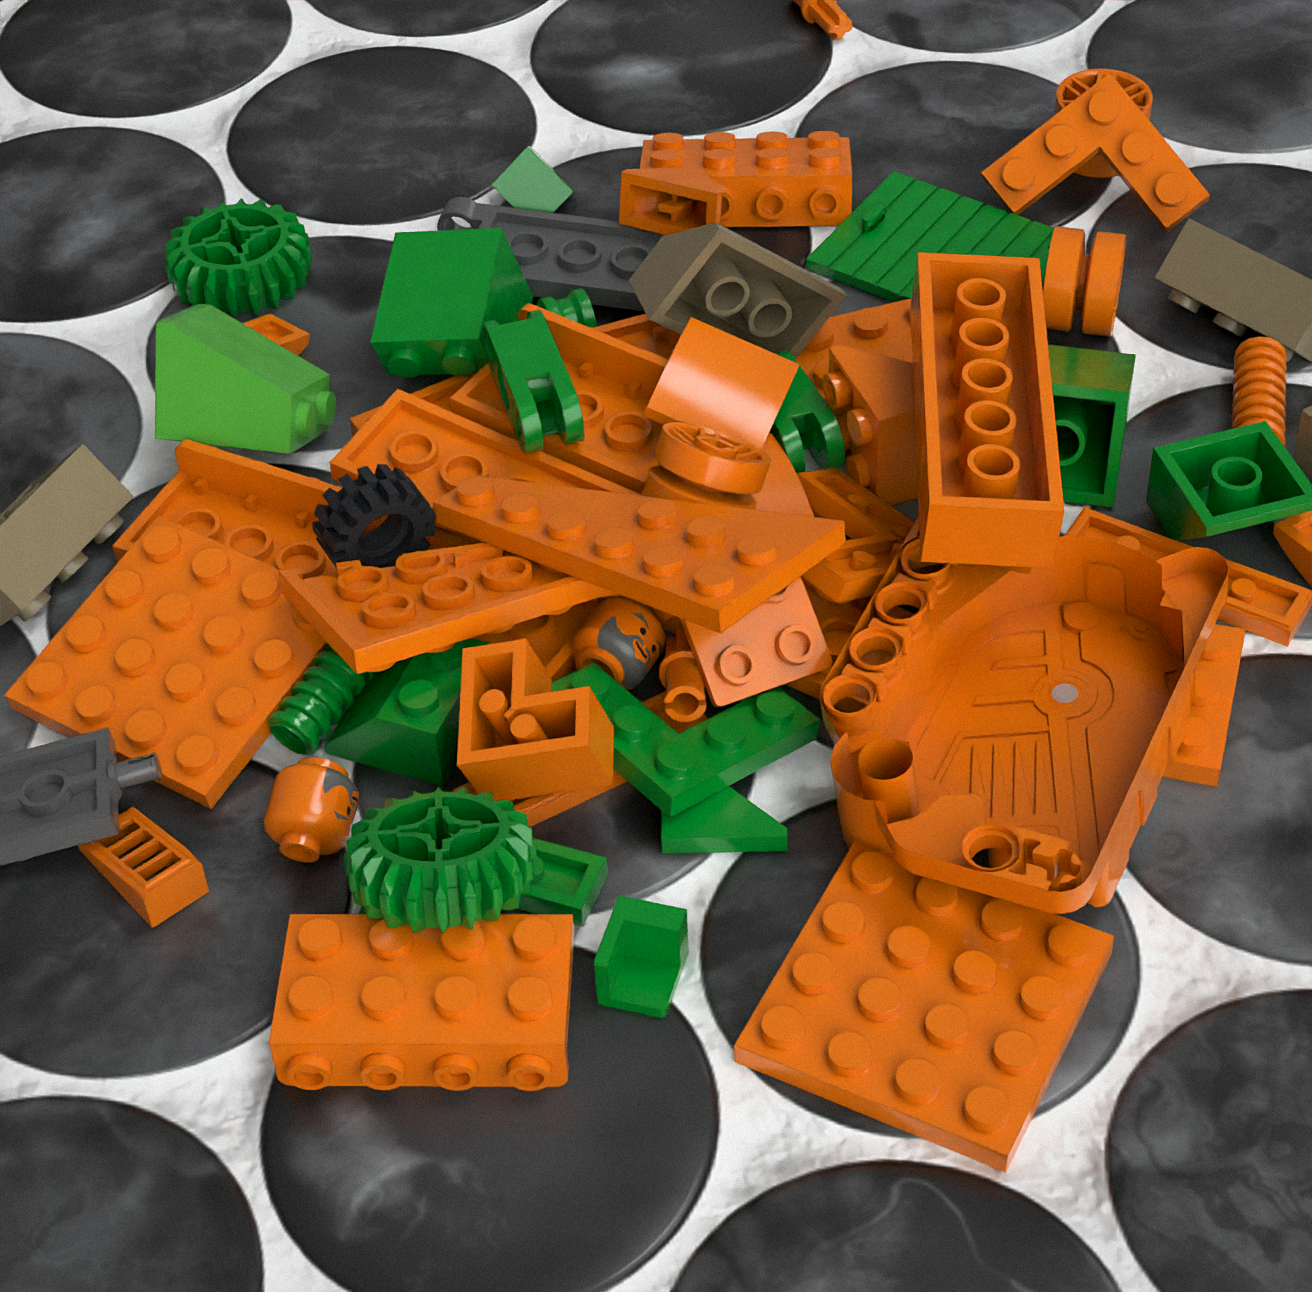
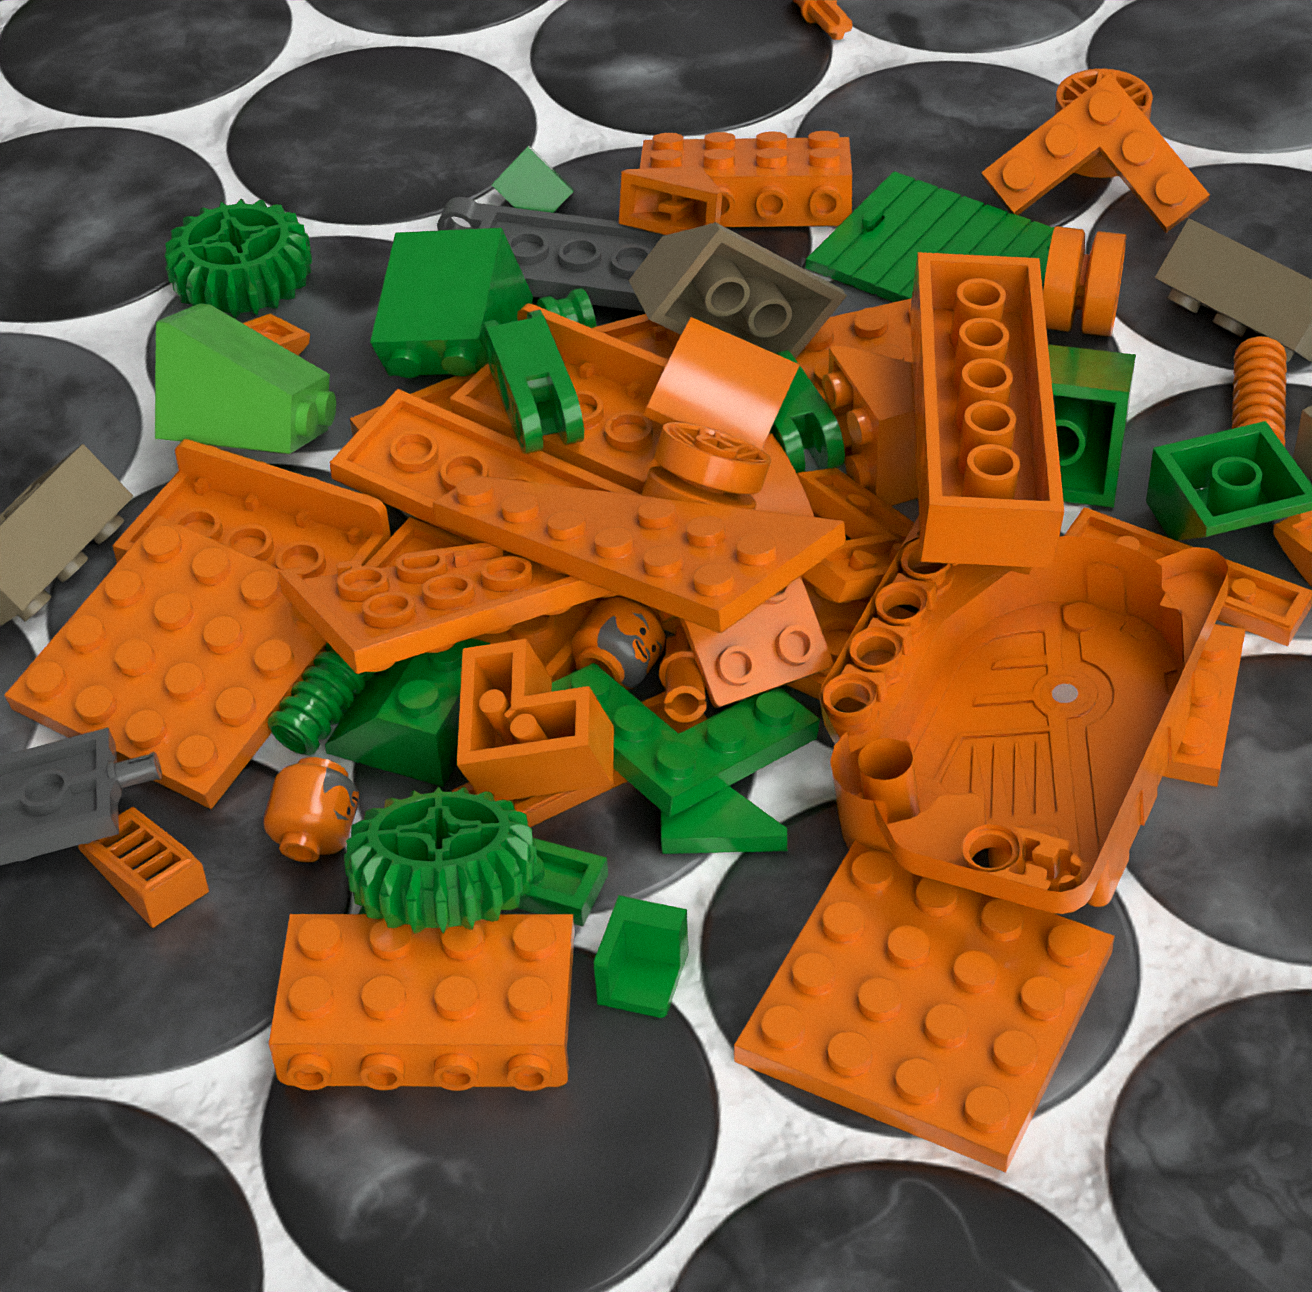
(361, 504): black tyre -> none

